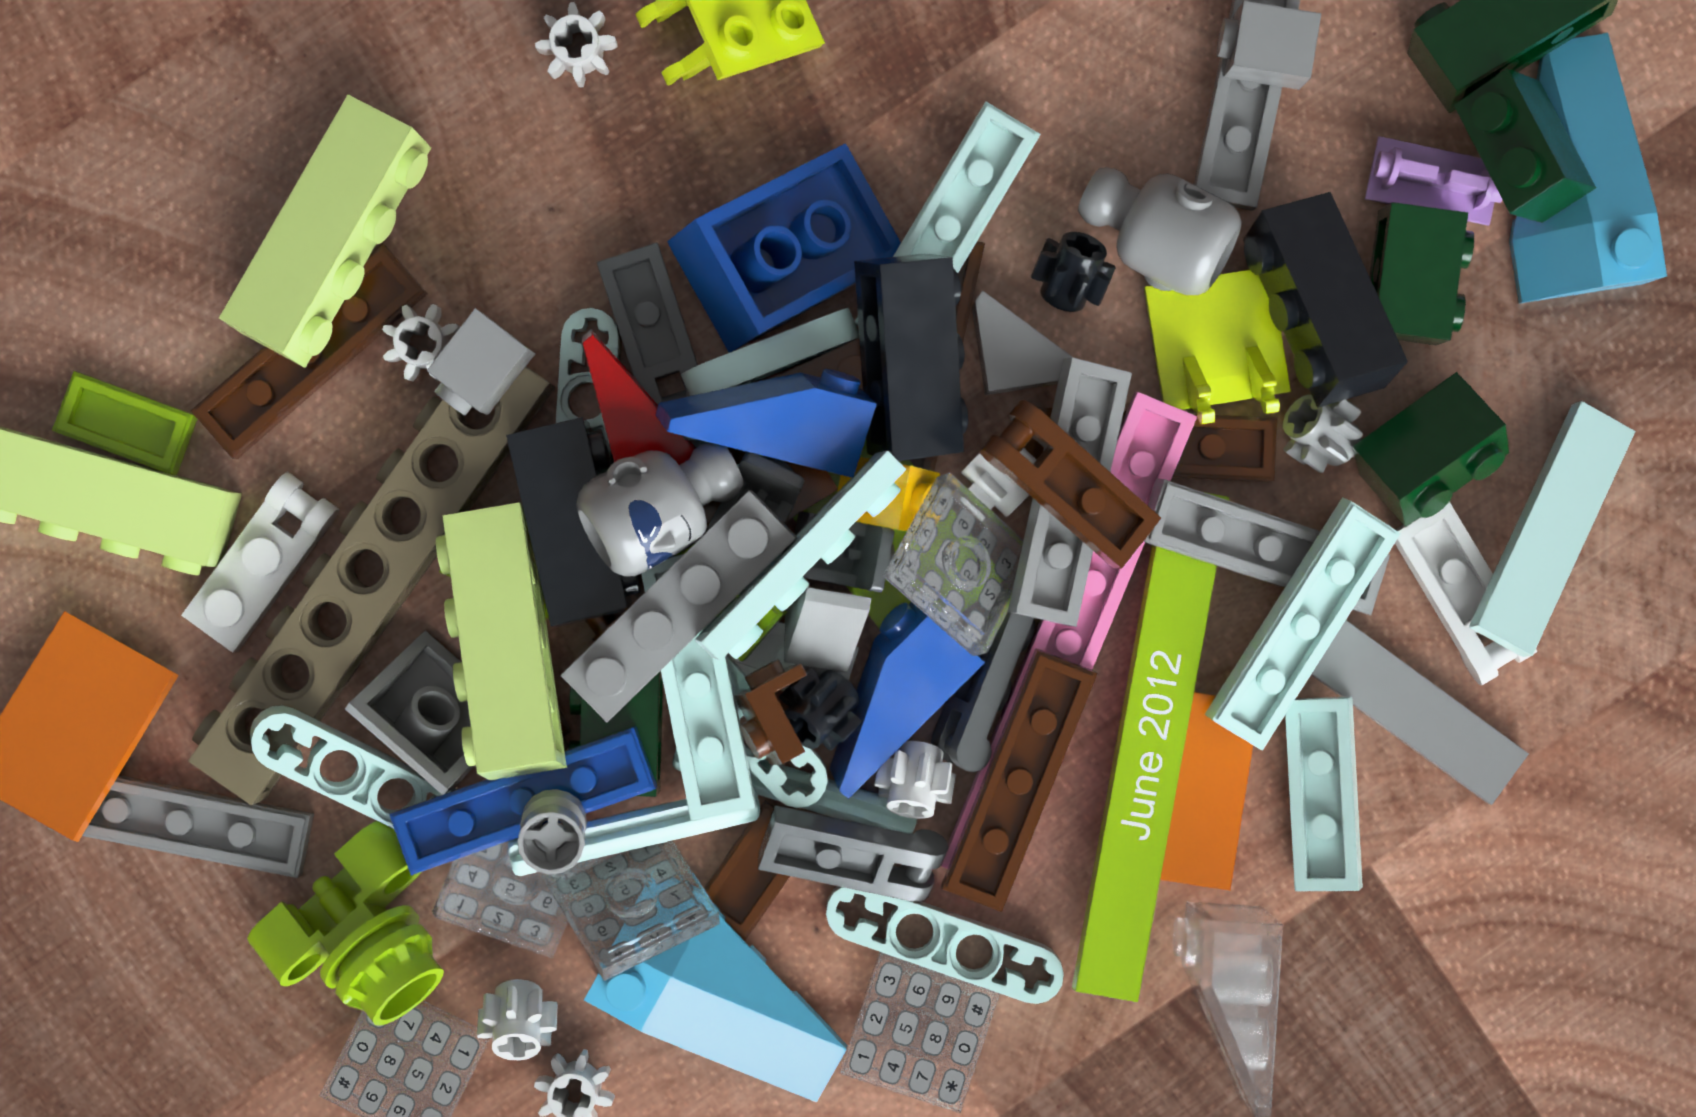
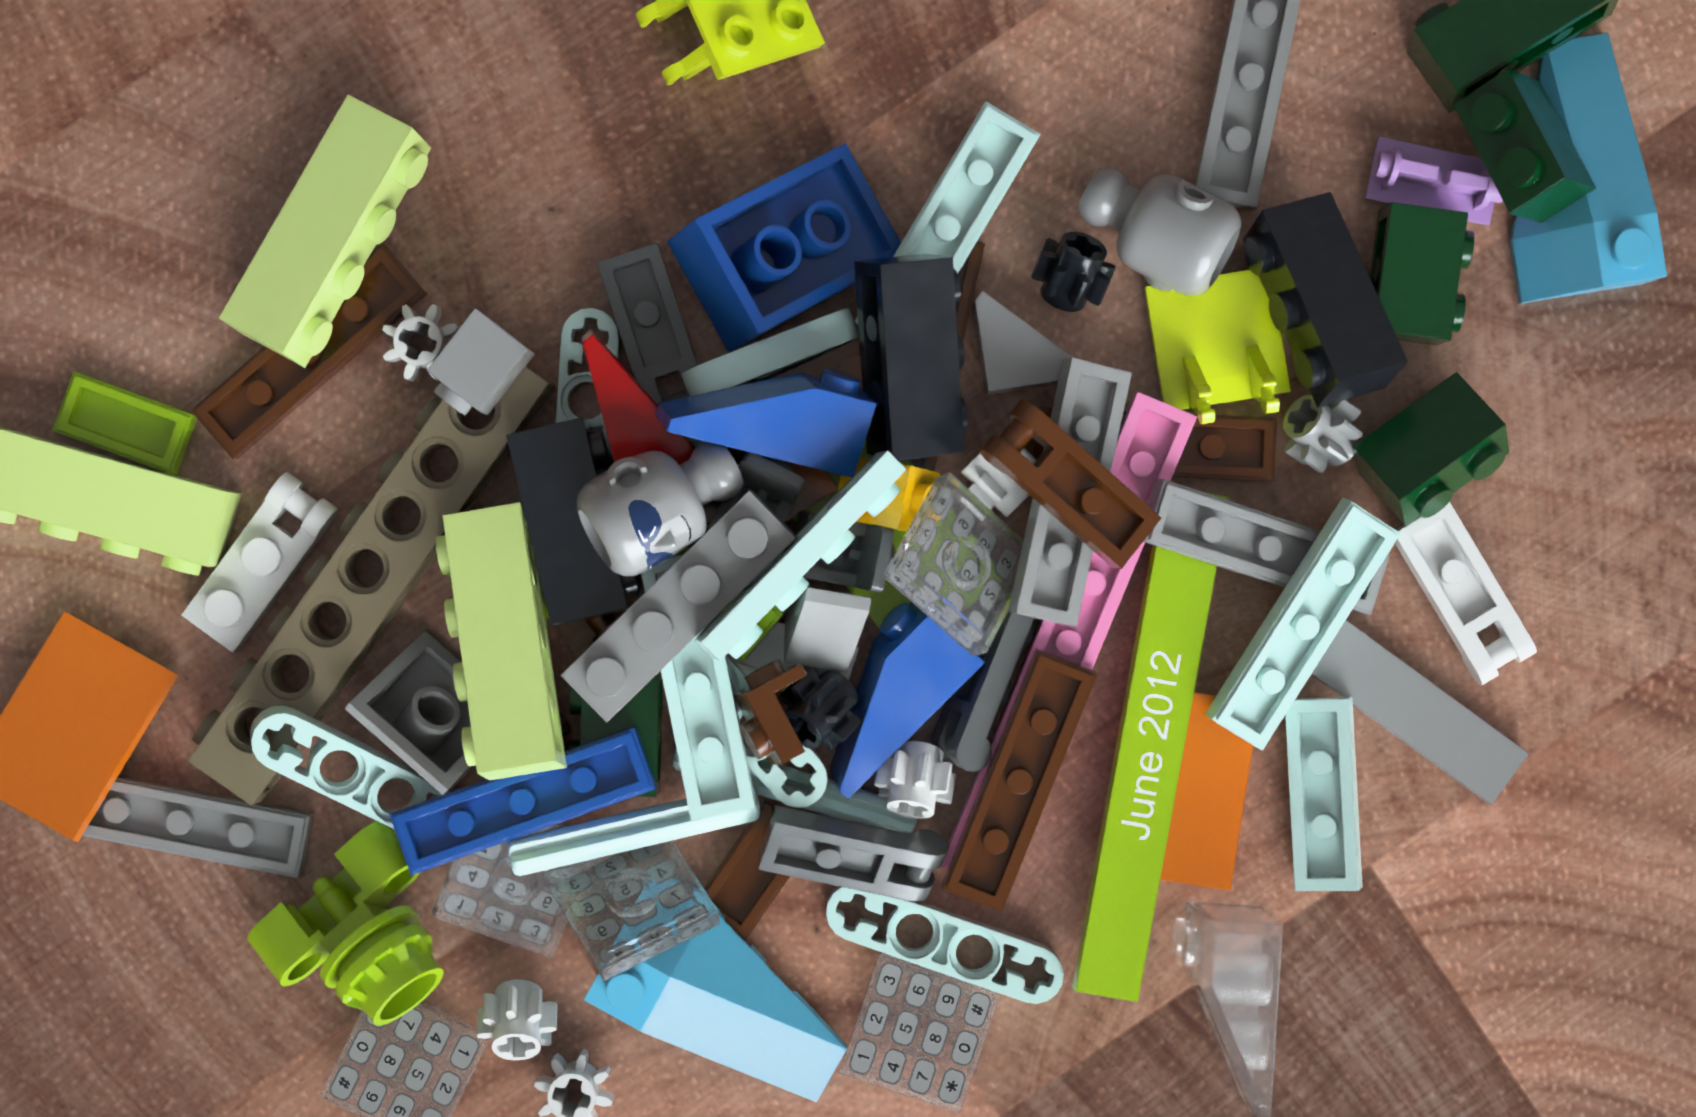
(551, 846): light grey wheel -> none
(561, 35): white gear -> none
(1269, 44): light grey brick -> none
(1552, 529): light aqua tile -> none

